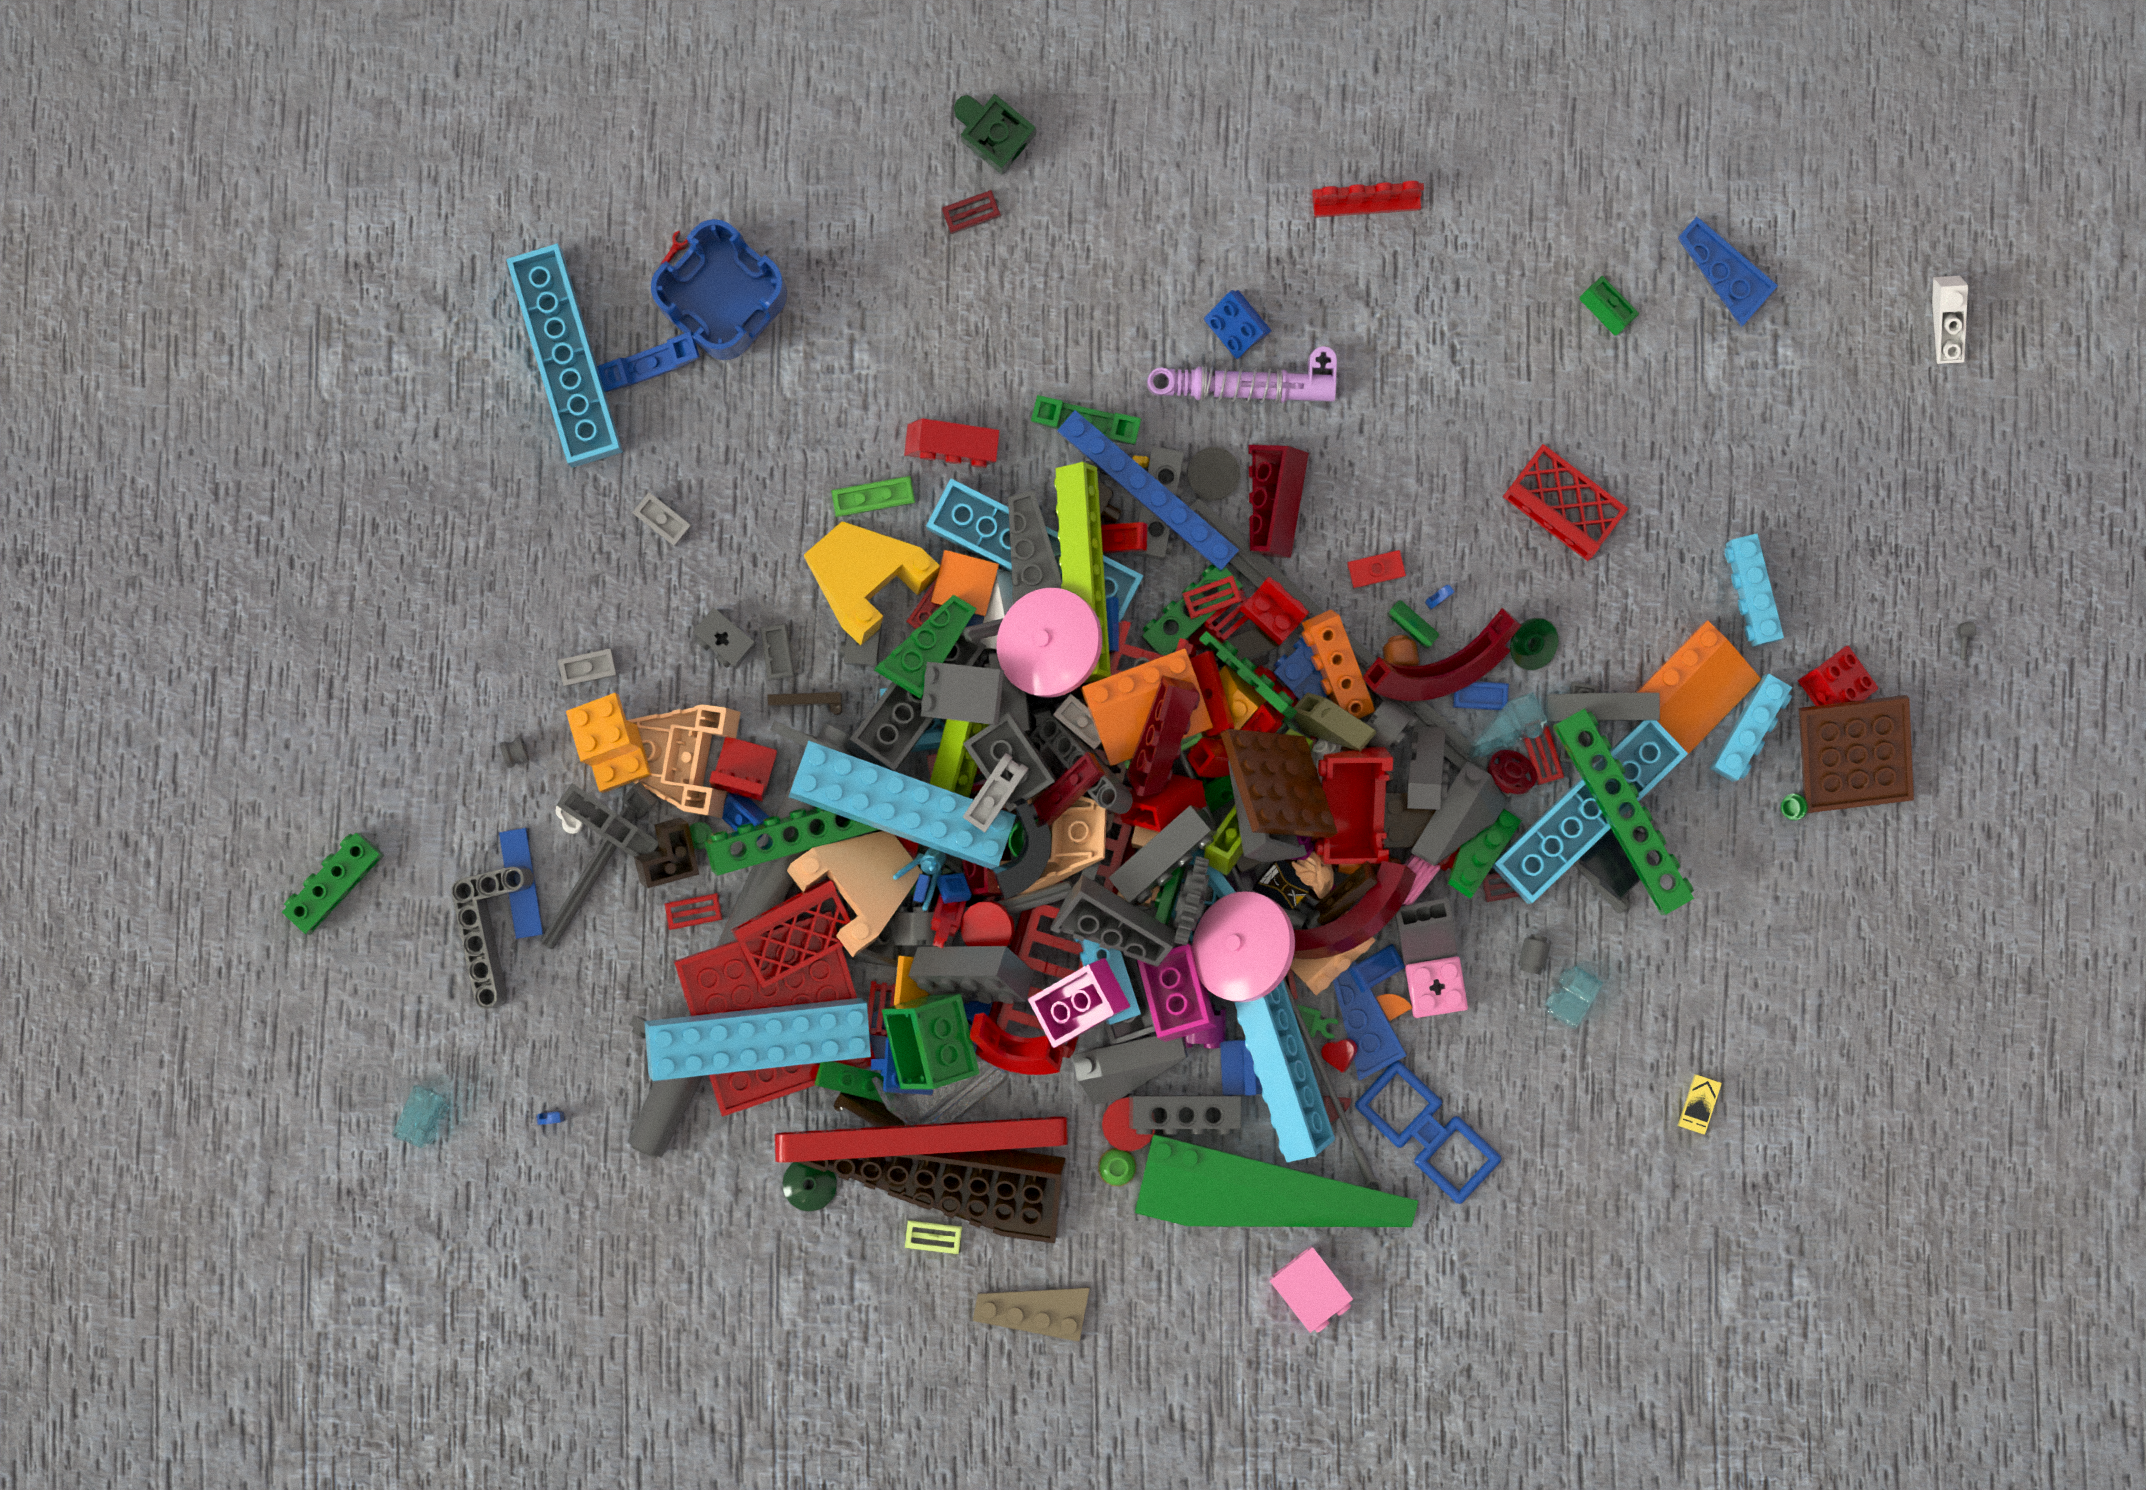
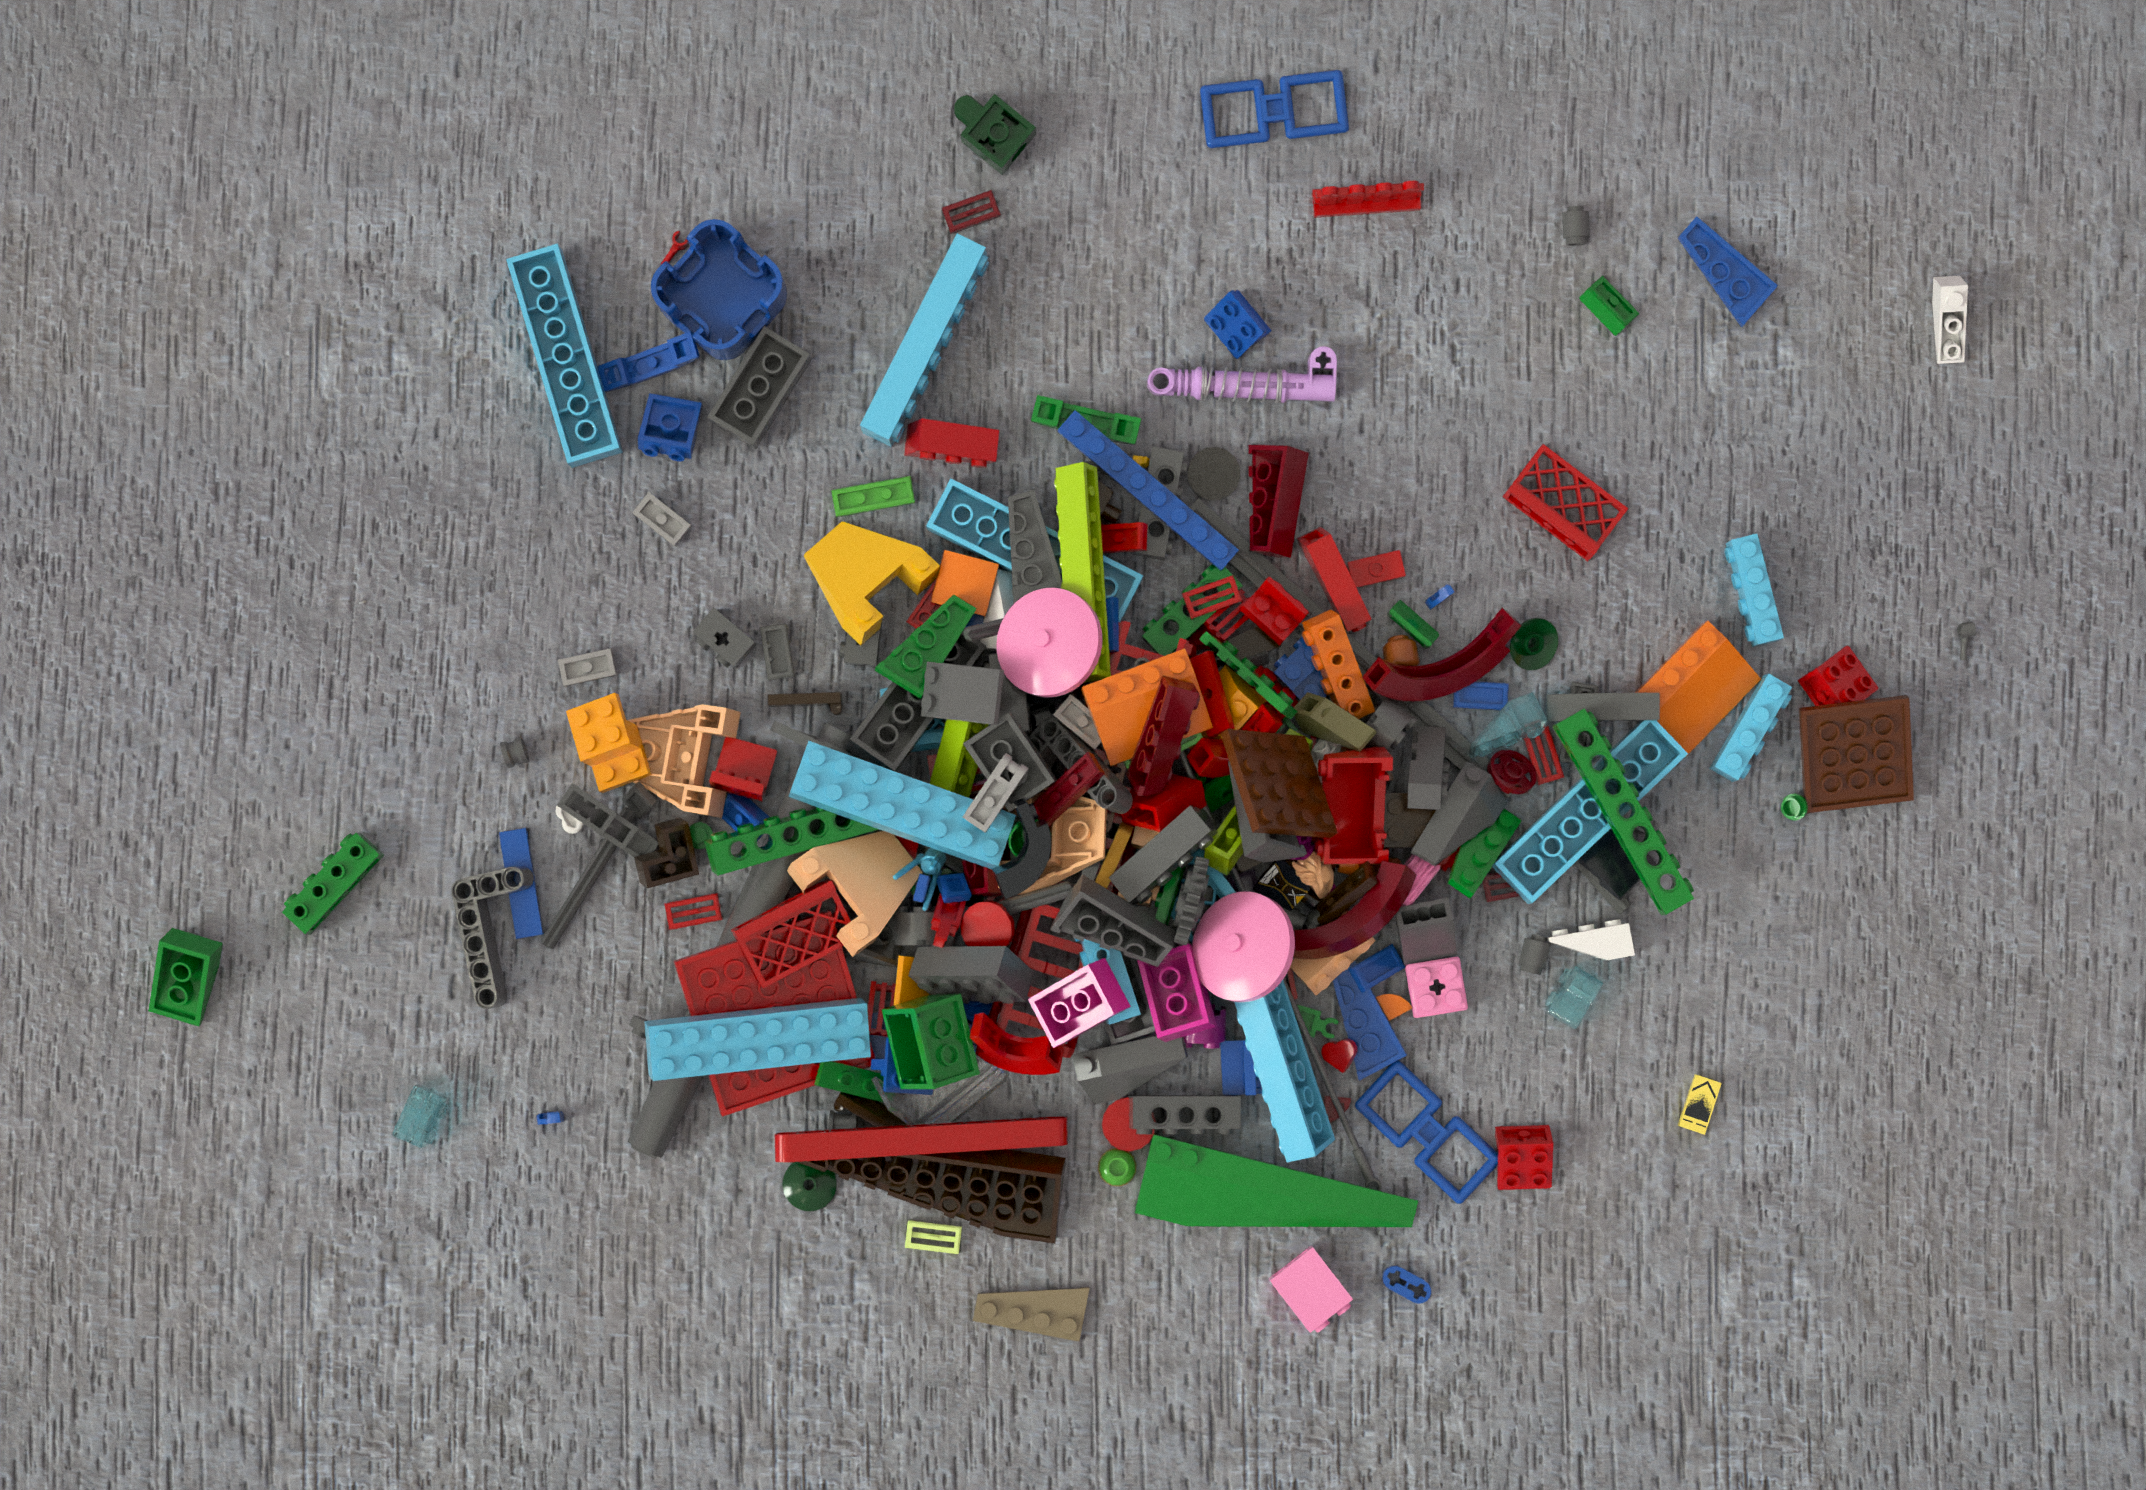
(184, 975): none -> green slope
(669, 427): none -> blue plate
(759, 387): none -> dark grey brick
(842, 1121): none -> dark grey bush
(924, 340): none -> medium azure brick
(1114, 854): none -> pearl gold beam
(1274, 108): none -> blue bar
(1334, 578): none -> red slope
(1402, 1289): none -> blue beam
(1524, 1157): none -> red bracket
(1575, 226): none -> dark grey brick
(1603, 943): none -> white slope

